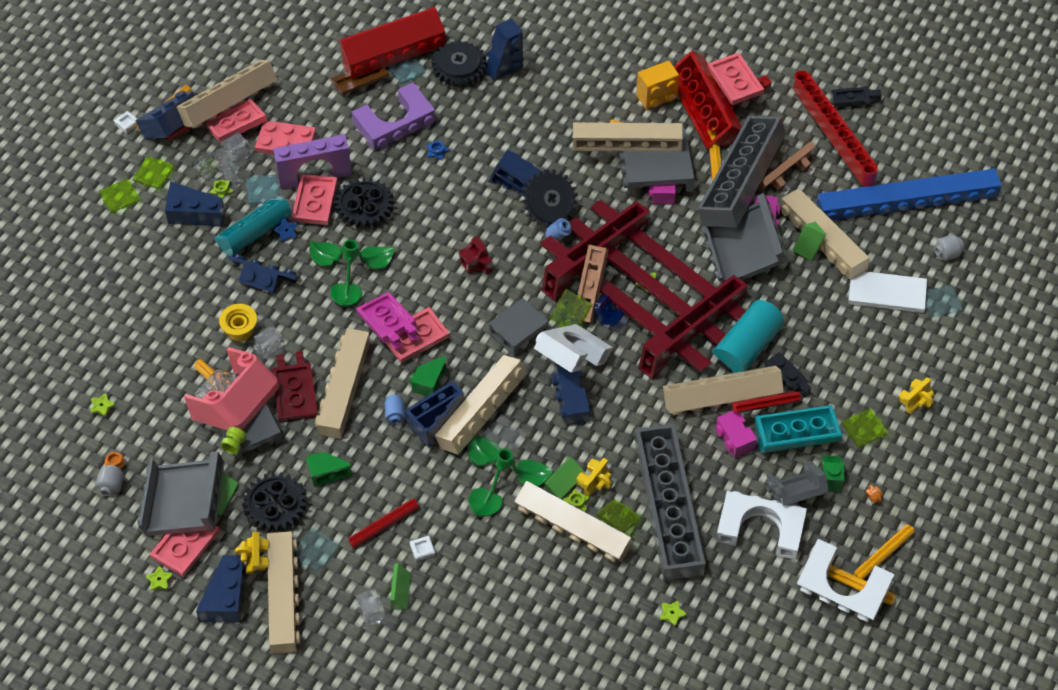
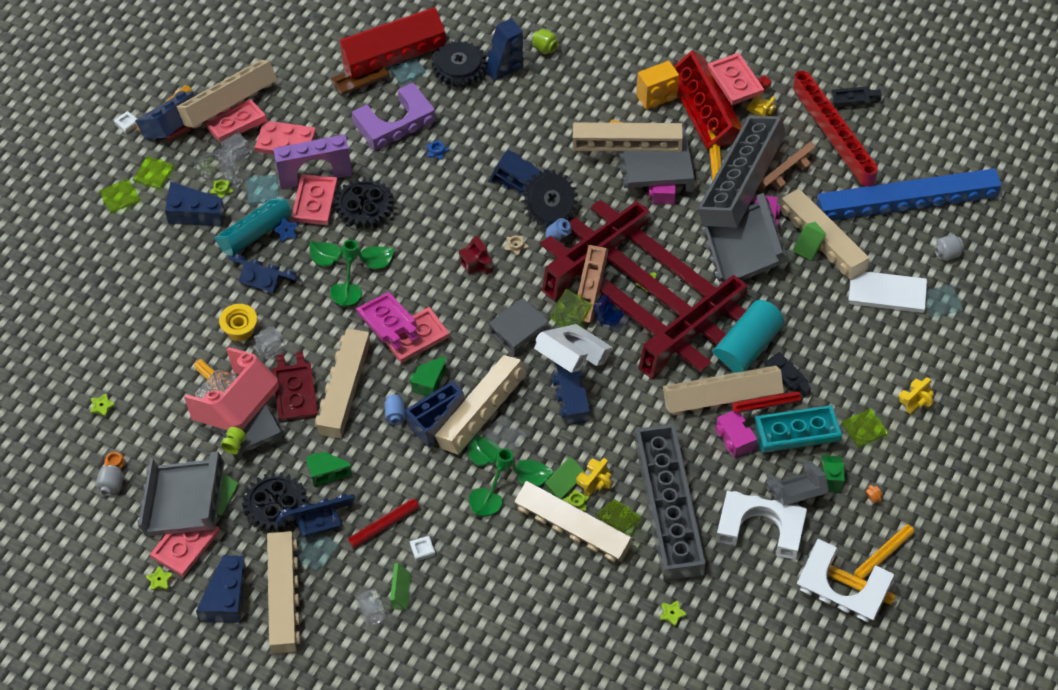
(250, 551): yellow hips -> none
(316, 517): none -> dark blue bracket
(515, 240): none -> tan plate
(544, 41): none -> lime head
(761, 106): none -> yellow bracket

